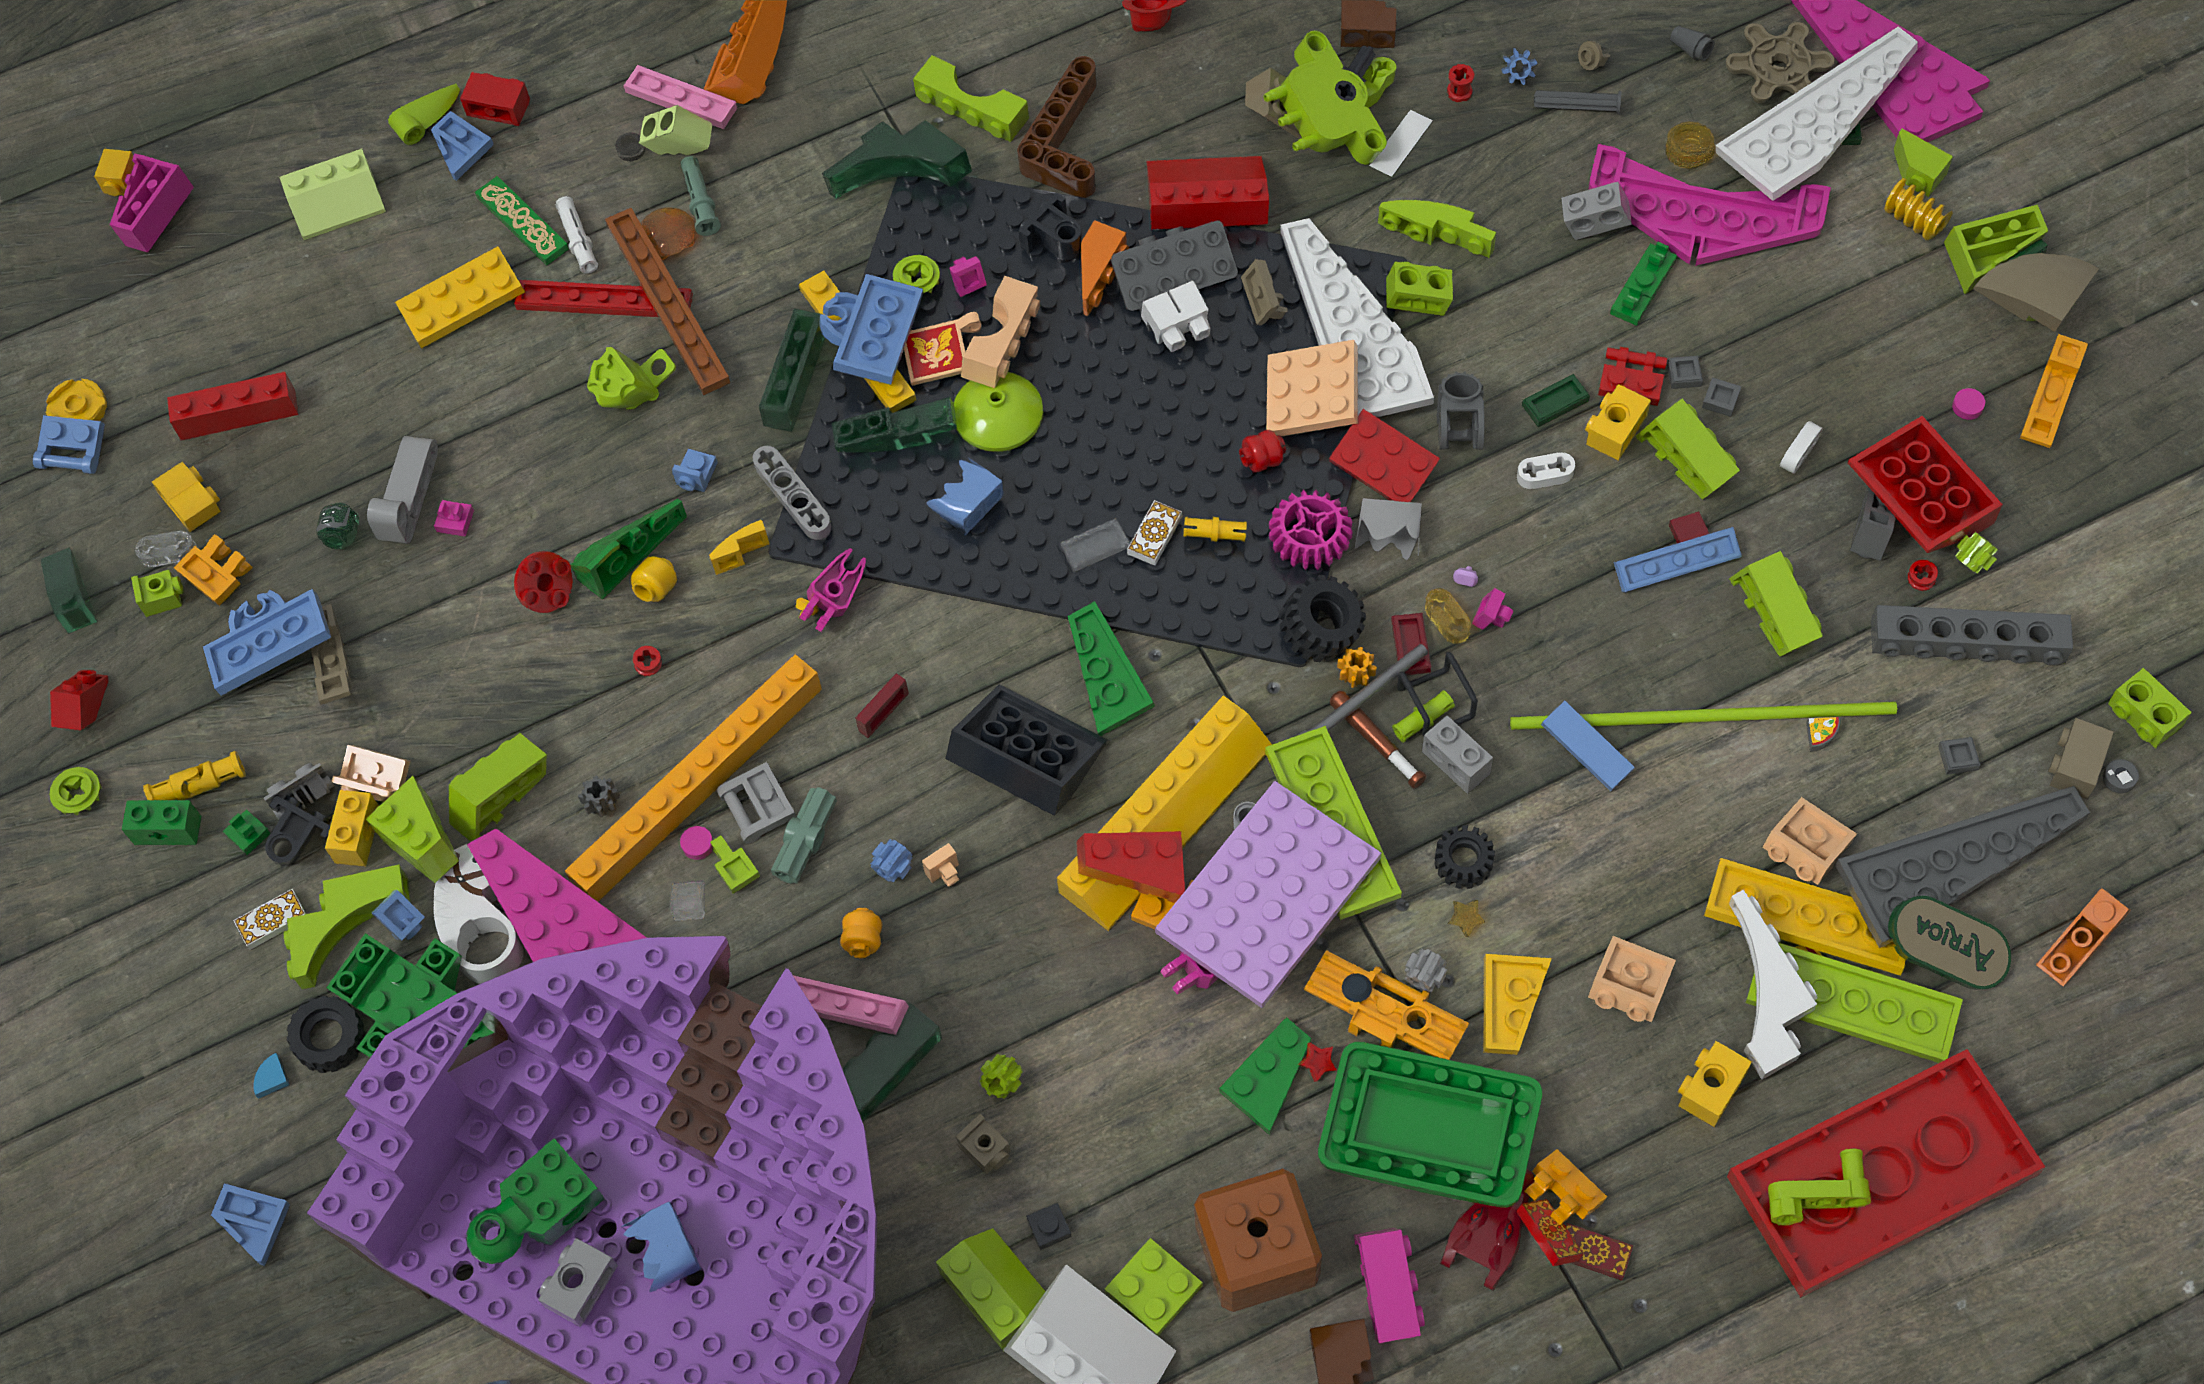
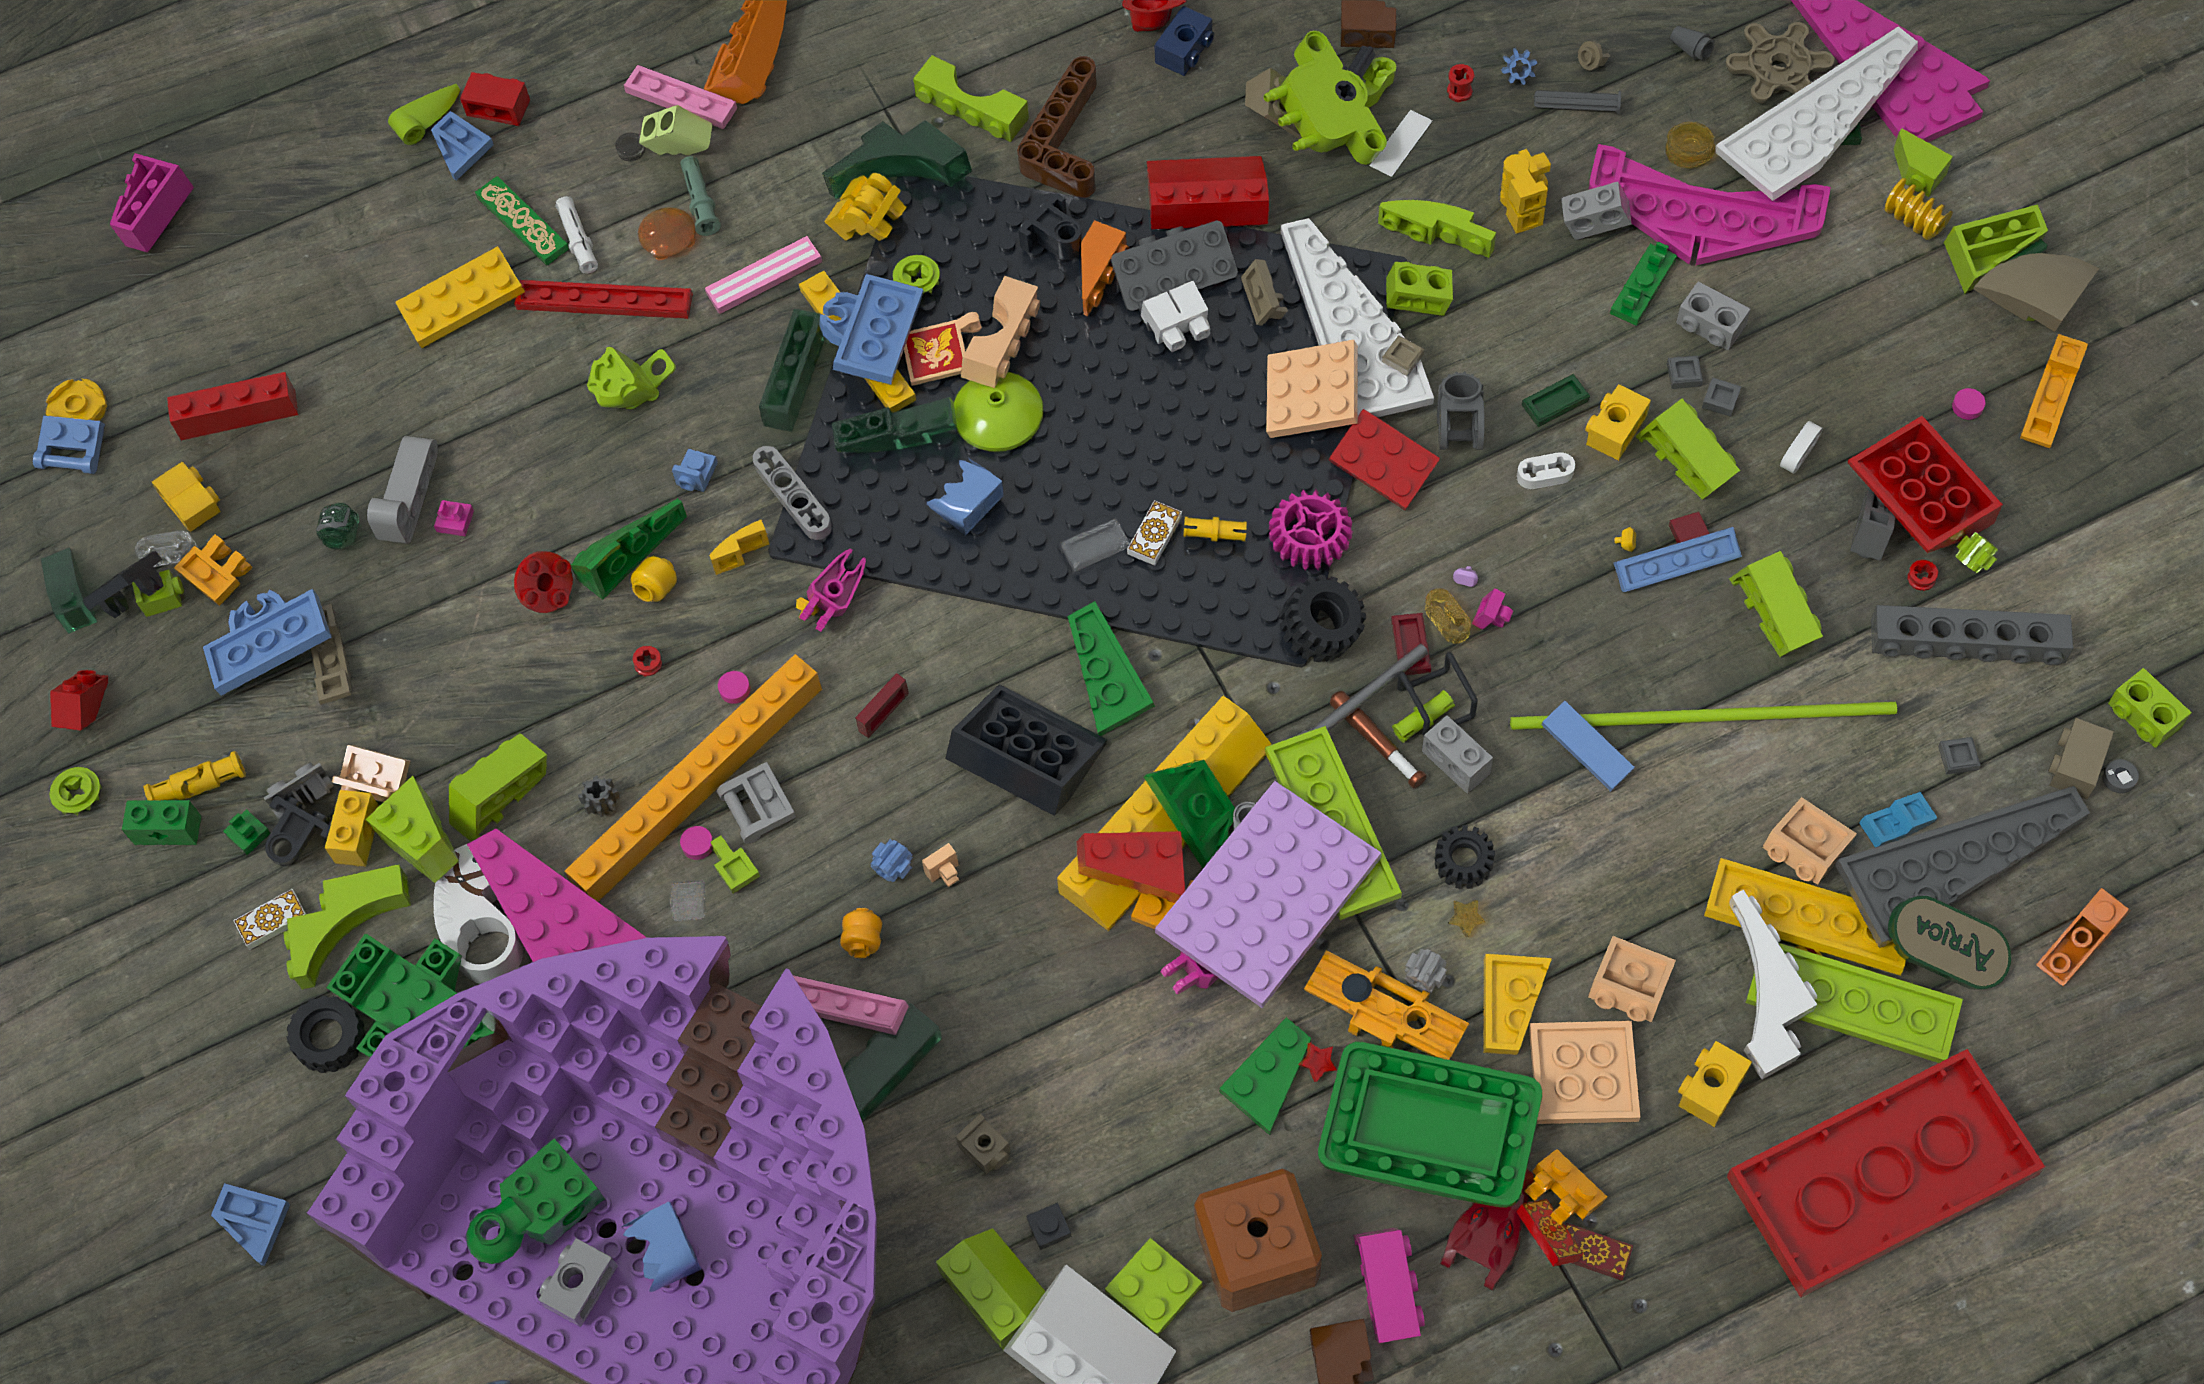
(112, 171): yellow brick -> none
(140, 573): none -> black piece
(270, 1077): dark azure tile -> none
(332, 194): yellowish green slope -> none
(399, 916): medium blue bracket -> none
(667, 301): dark orange plate -> none
(734, 687): none -> dark pink tile
(763, 275): none -> bright pink tile
(803, 835): sand green piece -> none
(864, 207): none -> yellow hips
(967, 275): dark pink tile -> none
(1001, 1076): lime gear -> none
(1184, 41): none -> dark blue brick
(1194, 806): none -> green wing
(1262, 450): red piece -> none
(1357, 667): light orange gear -> none
(1388, 523): light grey piece -> none
(1403, 355): none -> dark tan tile
(1525, 189): none -> yellow hips
(1585, 1071): none -> light nougat plate
(1628, 539): none -> yellow rock
(1642, 382): red plate -> none
(1715, 311): none -> light grey brick
(1790, 1197): lime beam -> none
(1821, 731): tile -> none
(1898, 820): none -> dark azure slope

